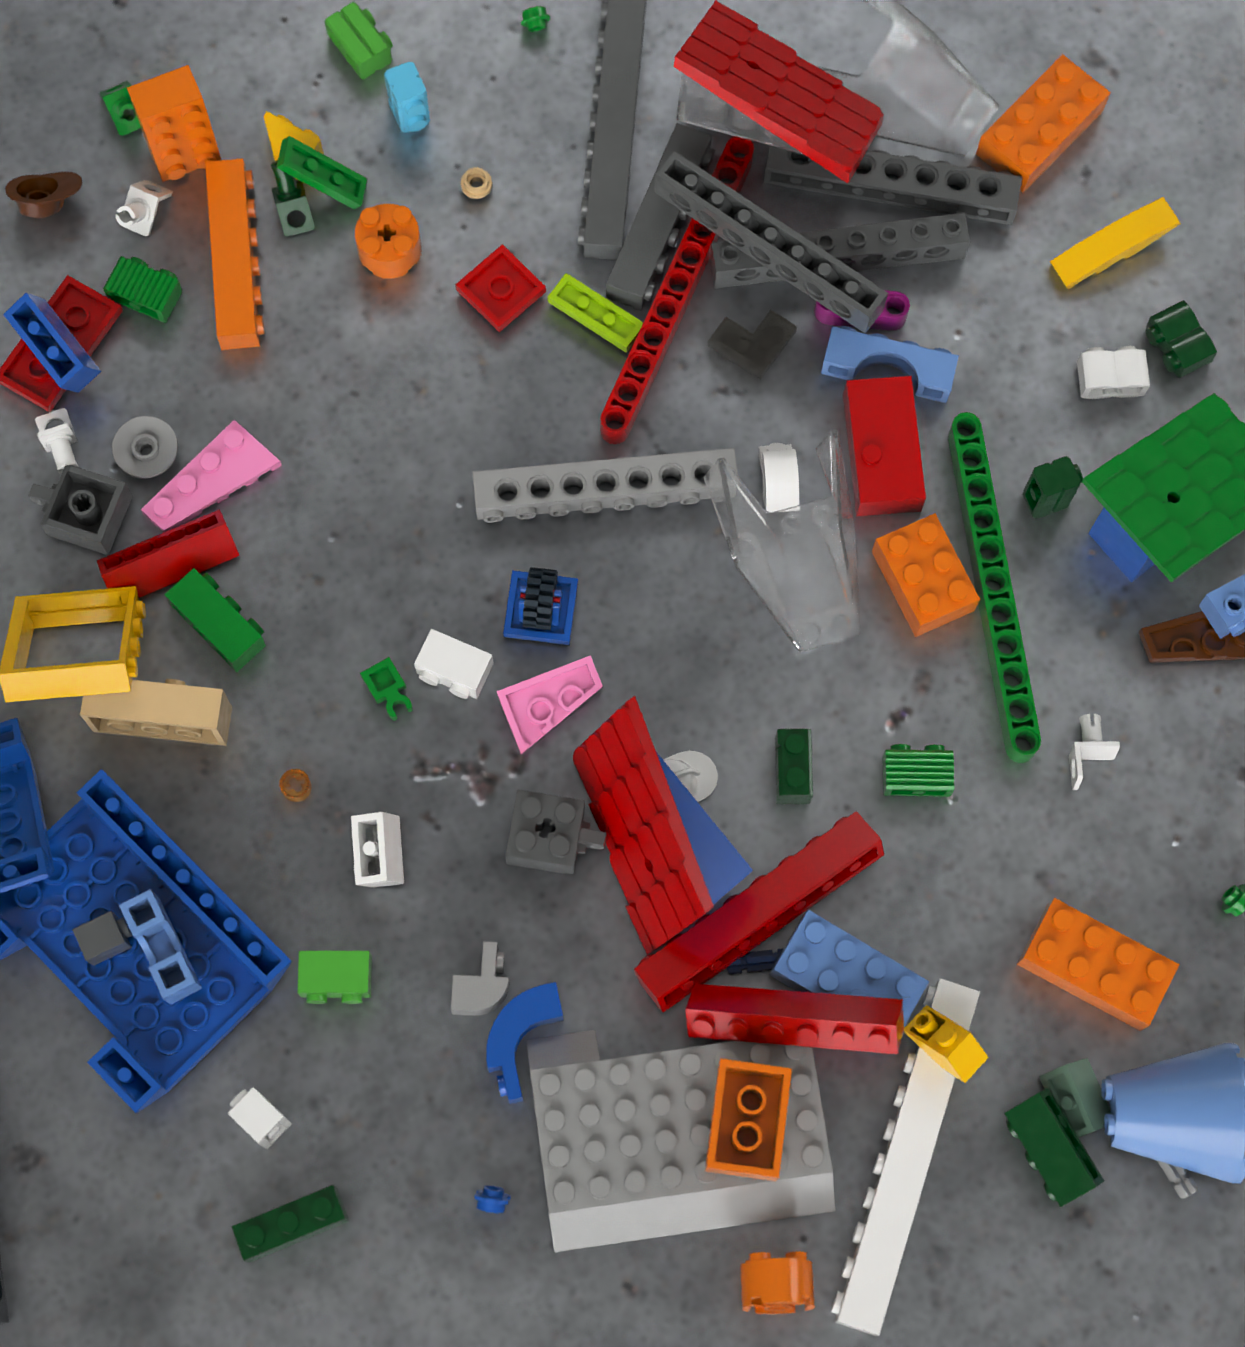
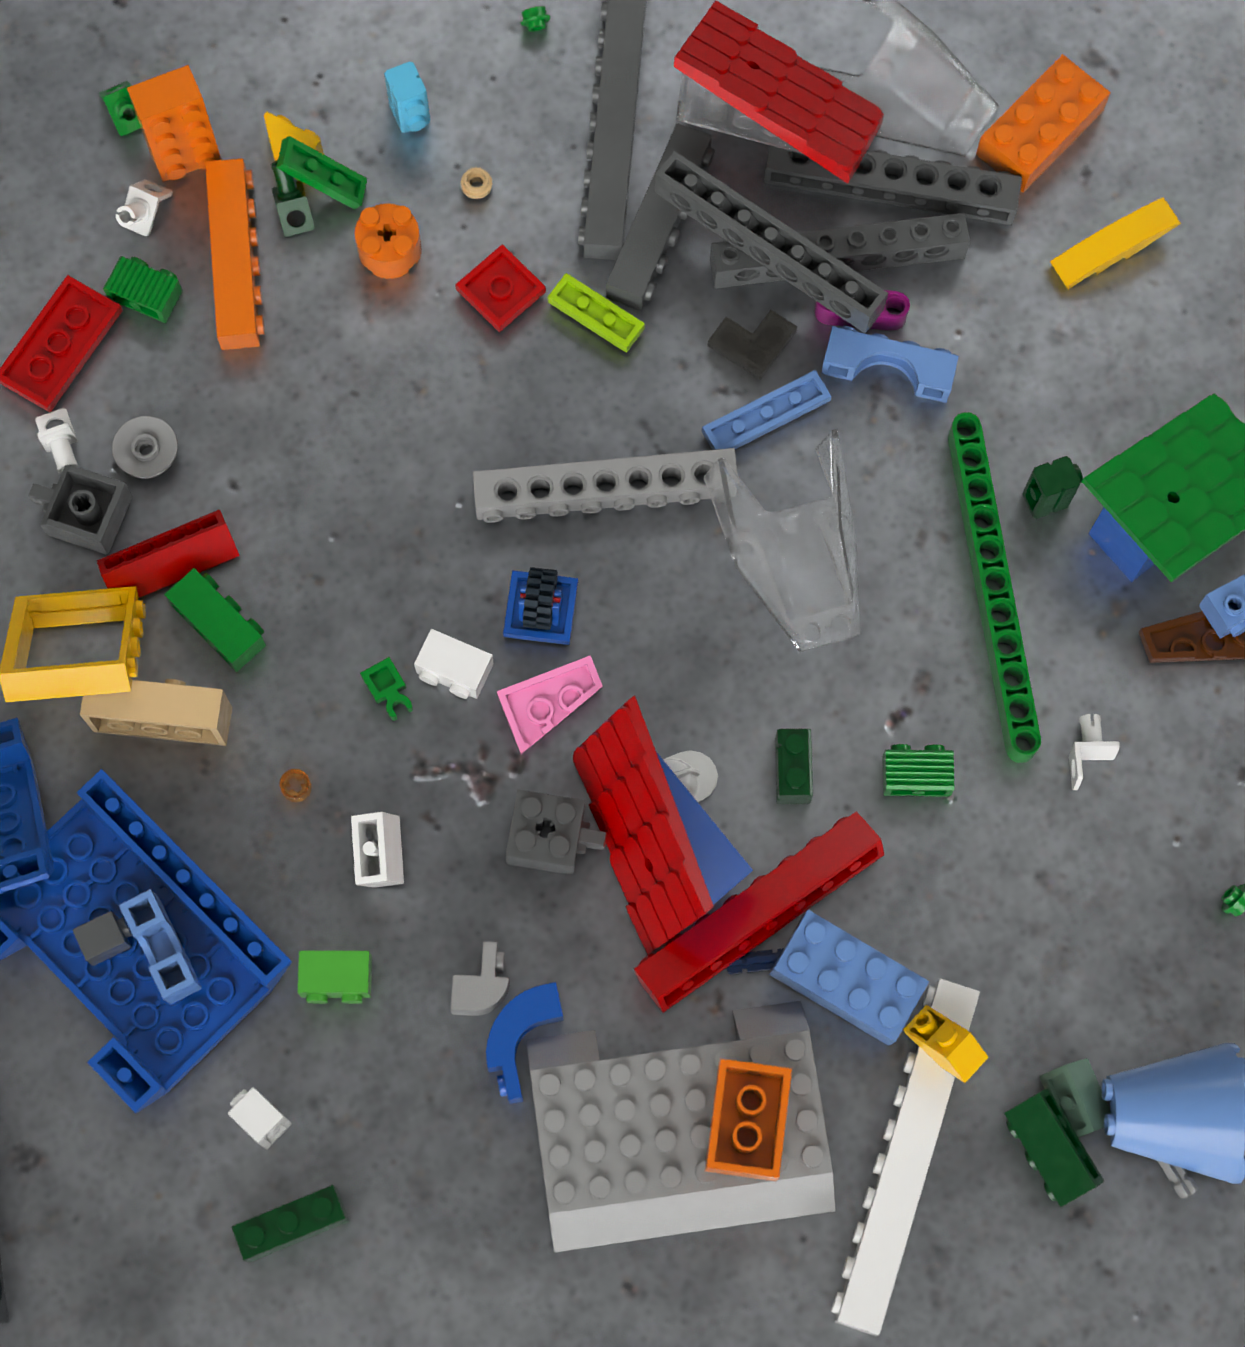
(42, 194): reddish brown piece -> none
(52, 342): blue brick -> none
(217, 471): bright pink wing -> none
(359, 40): bright green brick -> none
(492, 1199): blue plate -> none
(670, 301): red beam -> none
(767, 413): none -> medium blue plate
(777, 1283): orange brick -> none
(779, 476): white brick -> none
(795, 1018): red brick -> none
(884, 446): red brick -> none
(925, 575): orange brick -> none
(1098, 964): orange brick -> none
(1113, 373): white brick -> none
(1180, 339): dark green brick -> none

